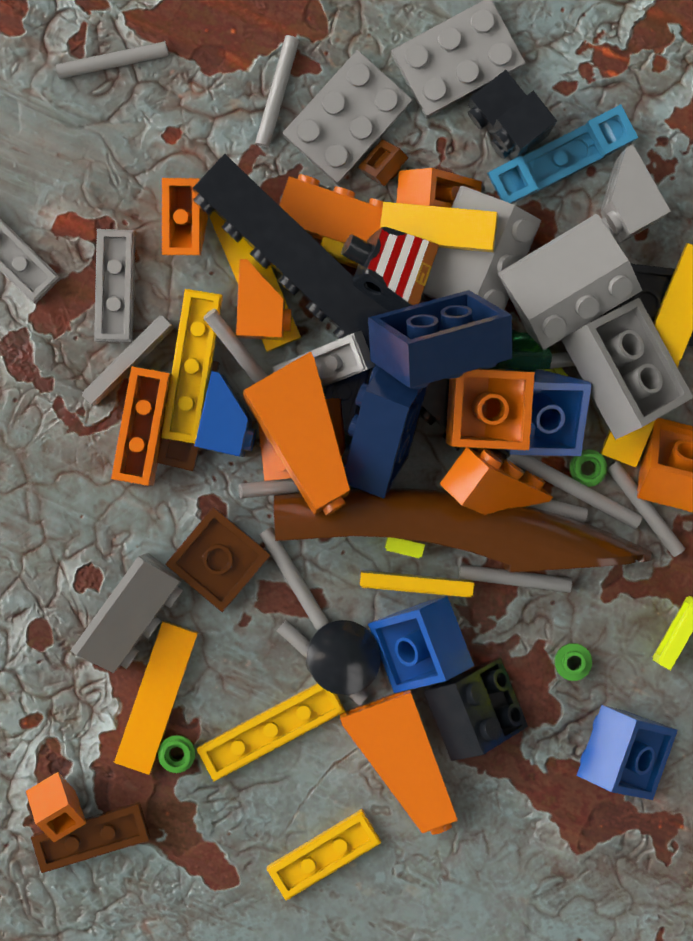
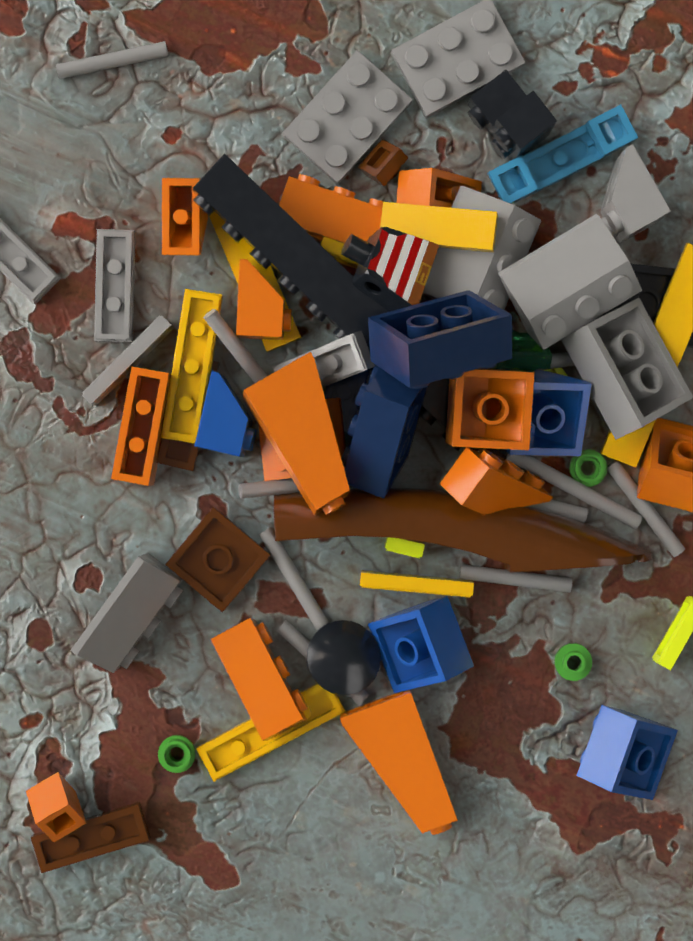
(156, 697): light orange tile -> none
(260, 678): none -> orange brick
(277, 91): light grey piece -> none
(323, 854): yellow tile -> none
(476, 710): black slope -> none

